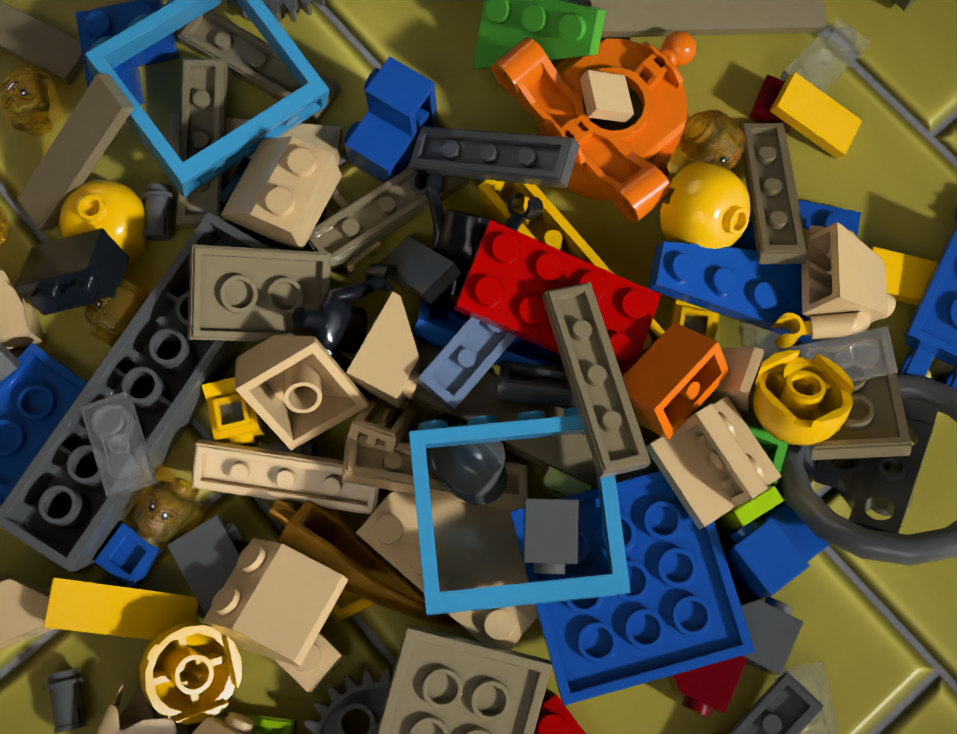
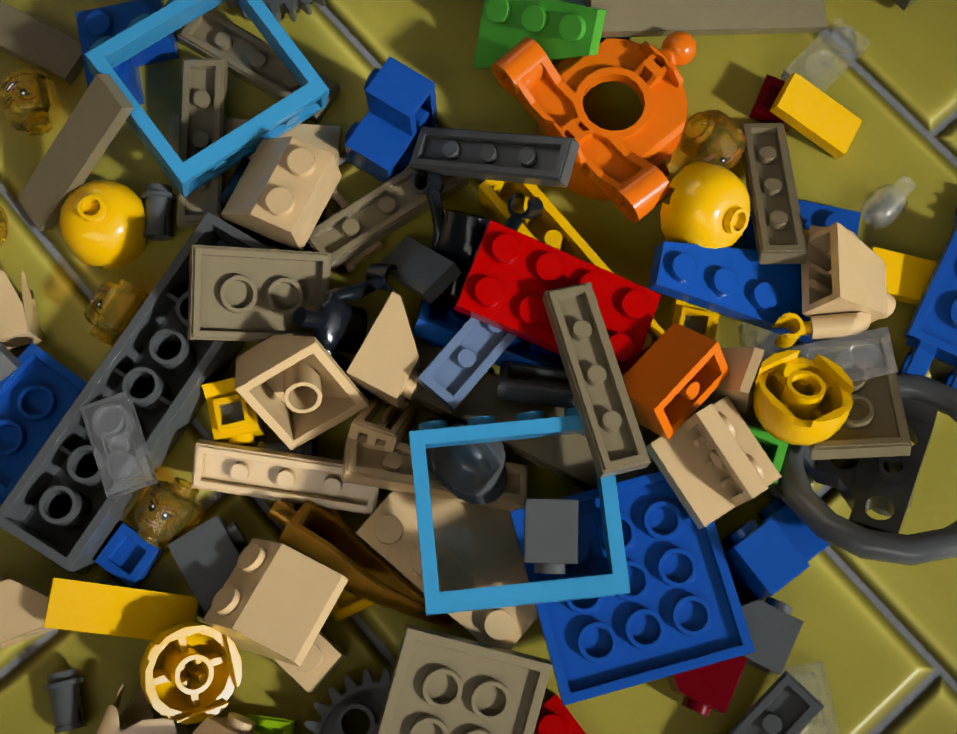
(72, 272): black brick -> none
(561, 484): yellowish green tile -> none
(606, 96): tan tile -> none
(749, 510): lime tile -> none
(887, 203): none -> clear cylinder

